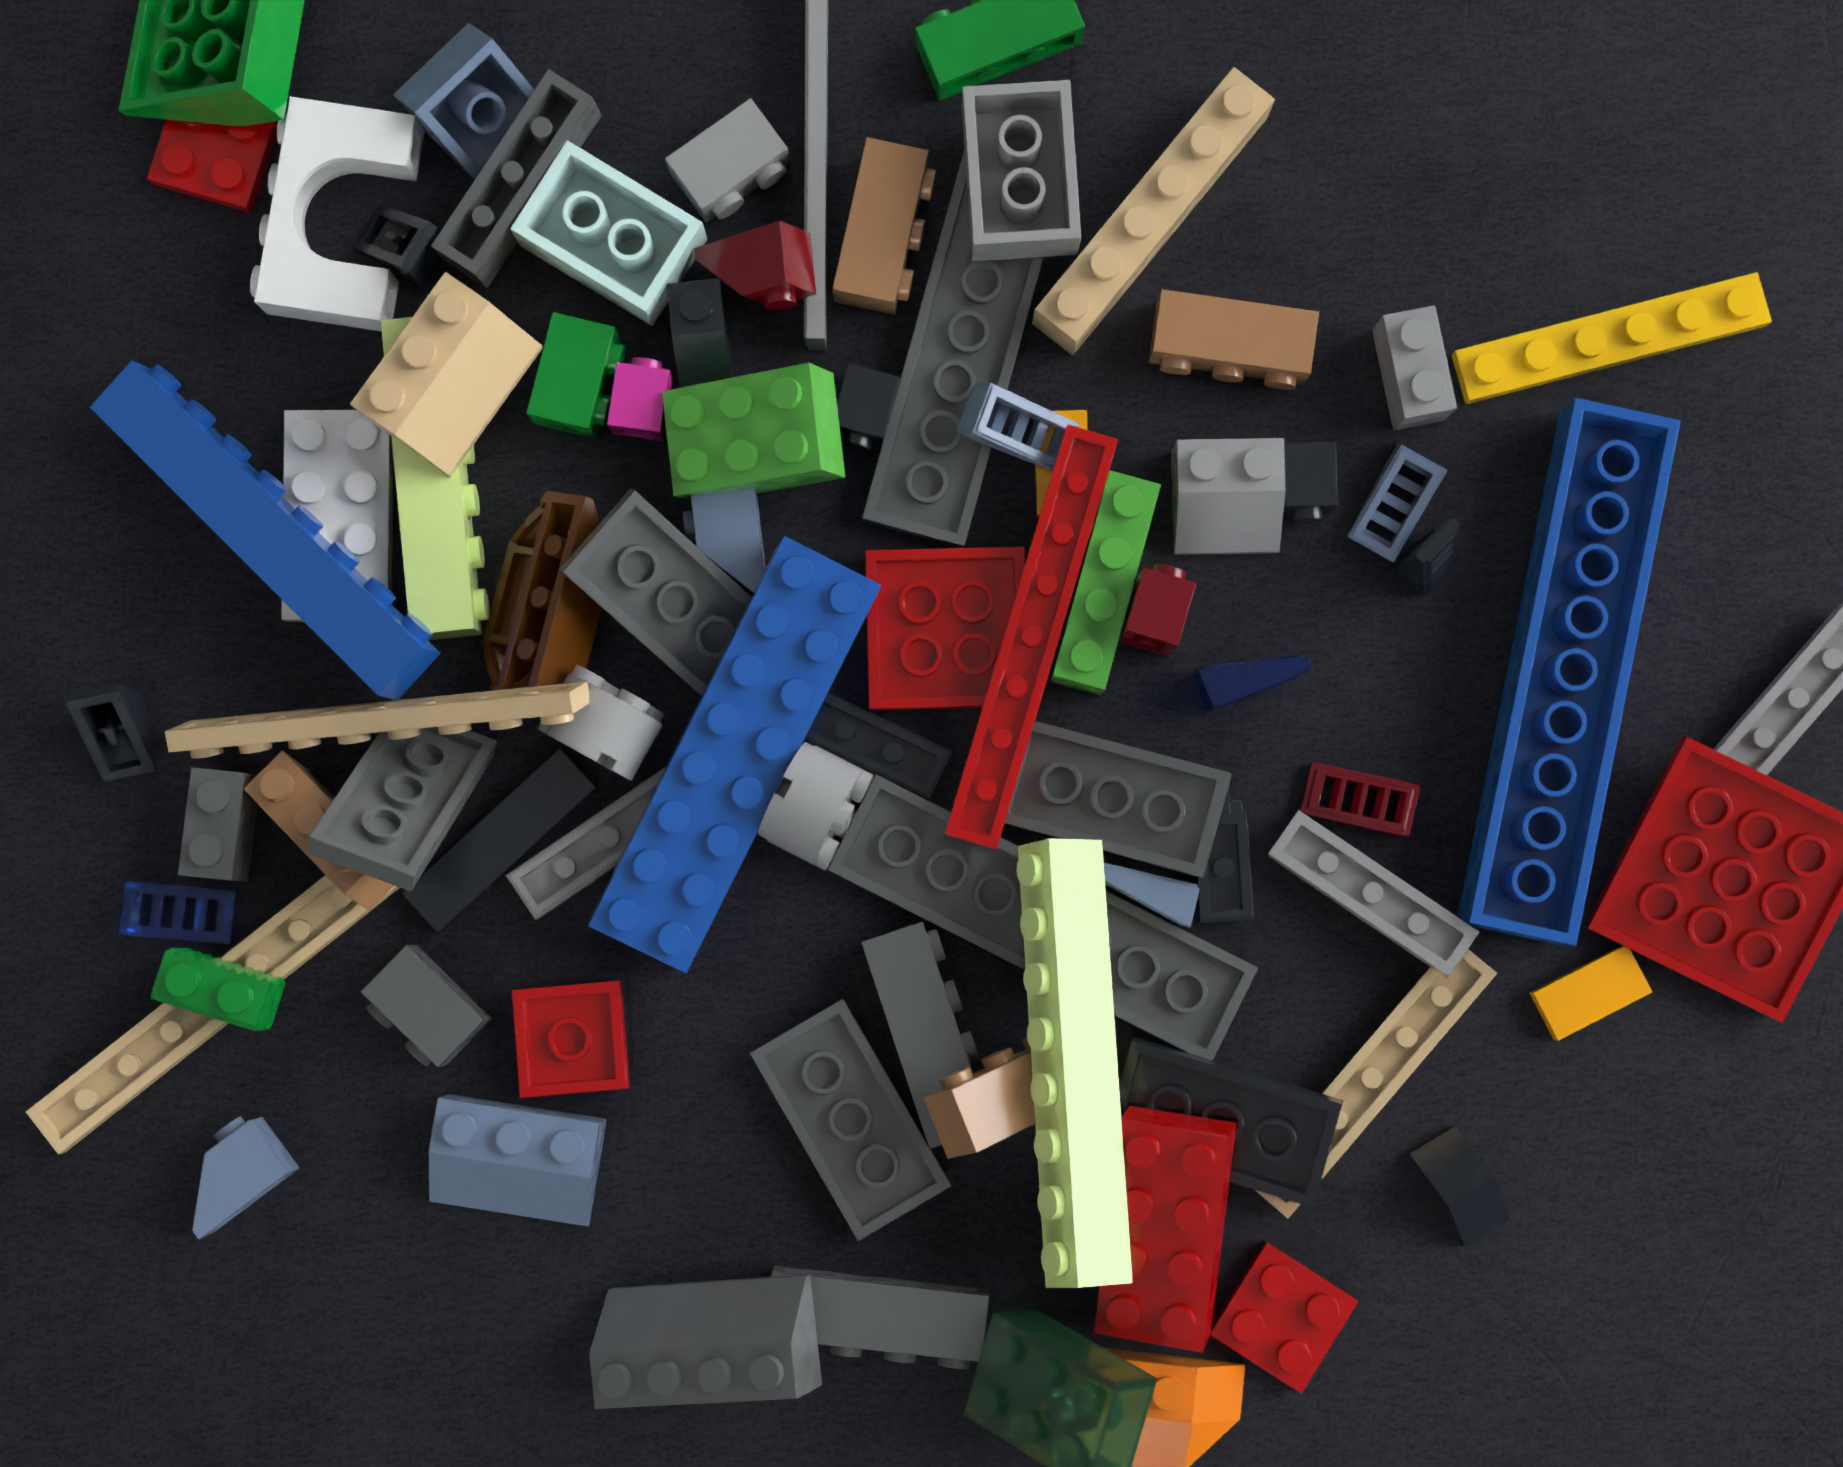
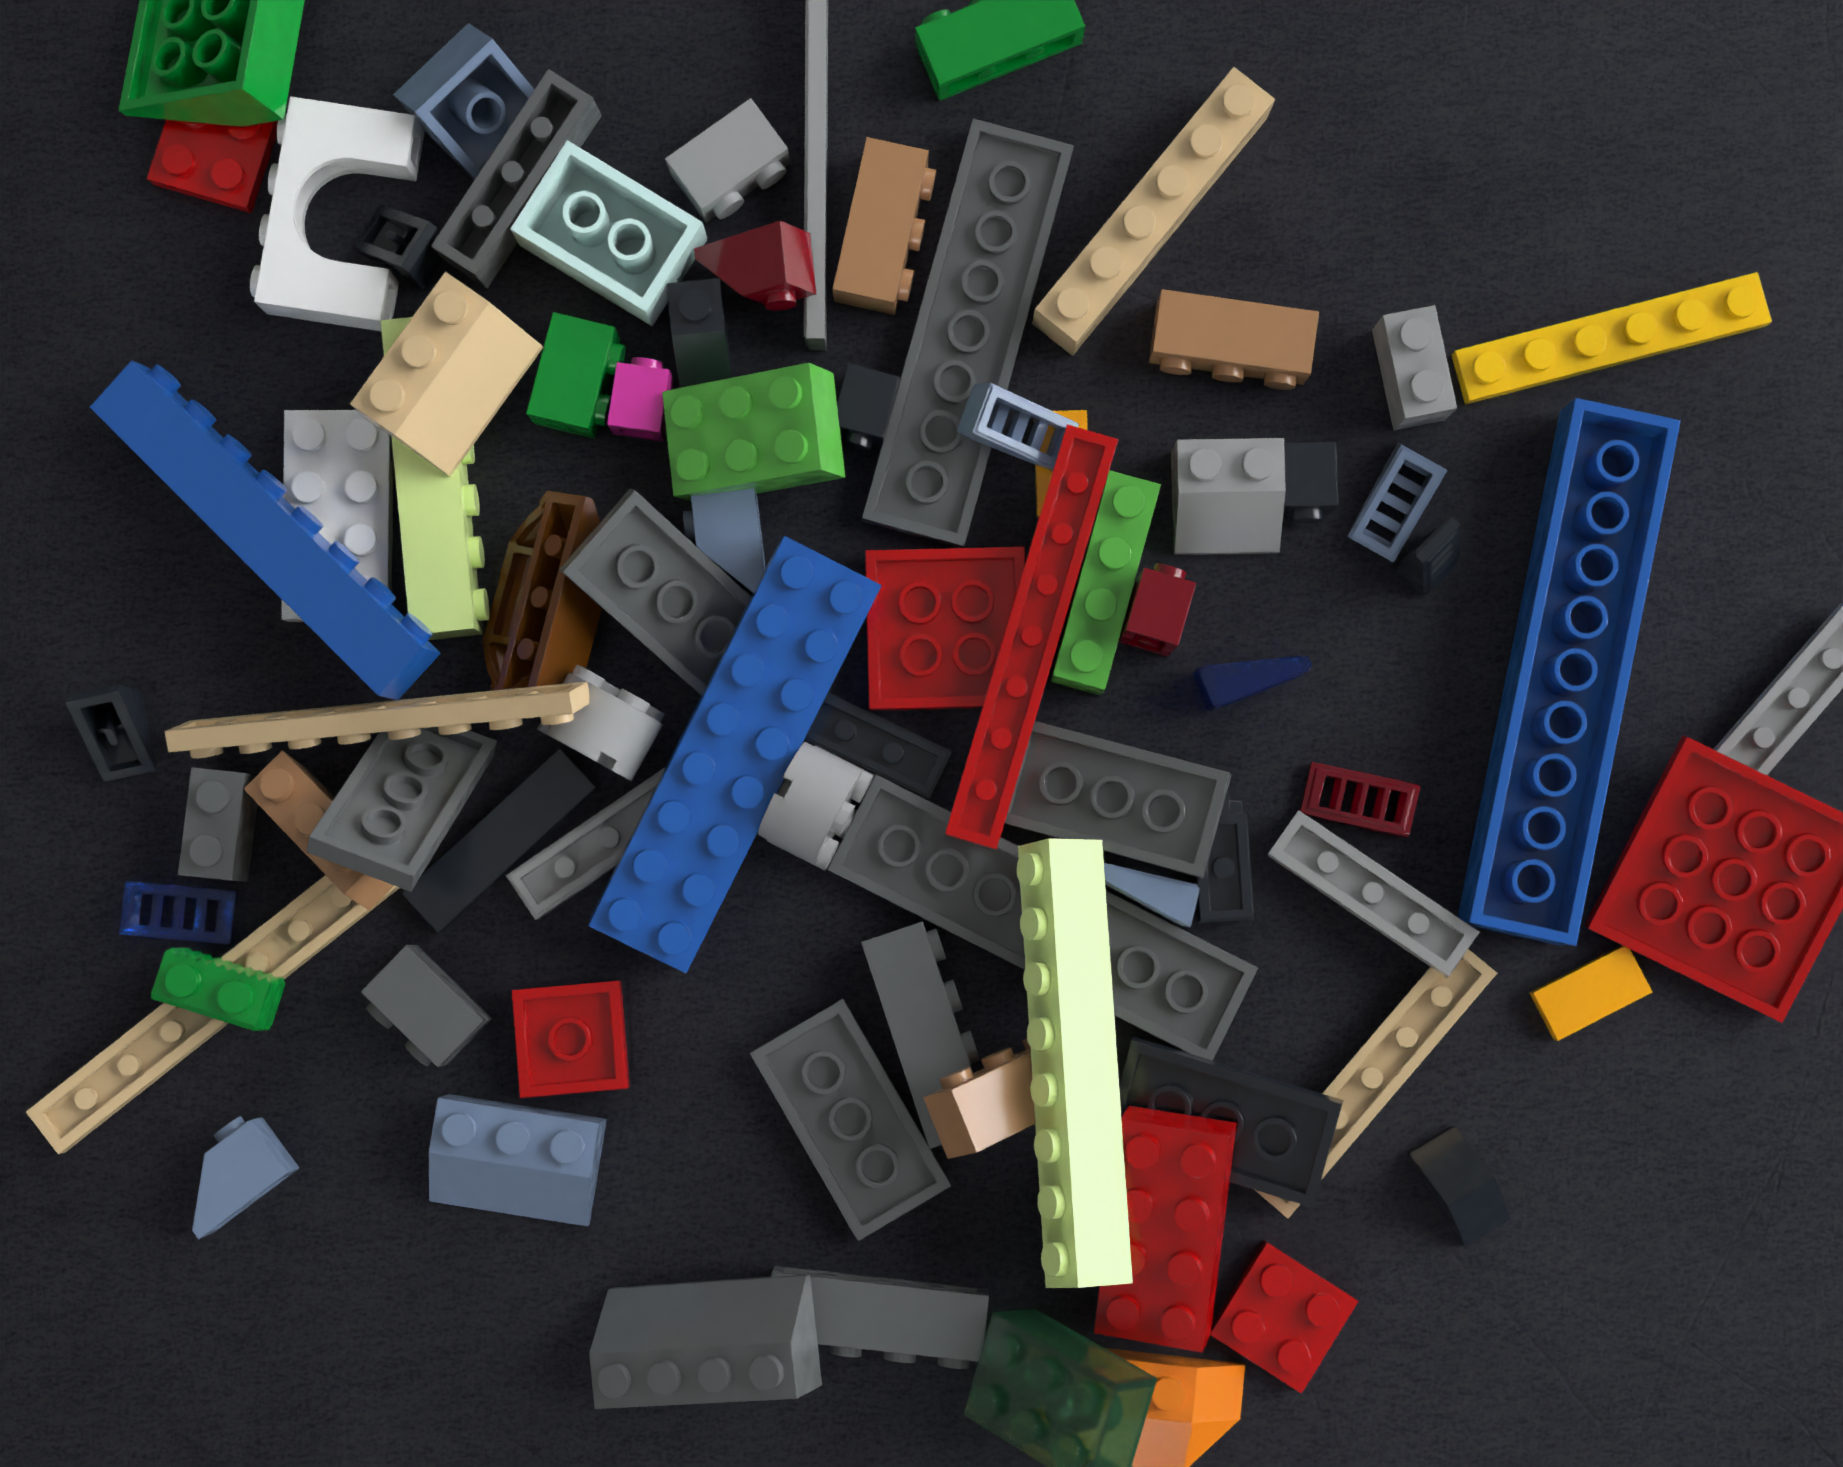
(1021, 170): light grey brick -> none

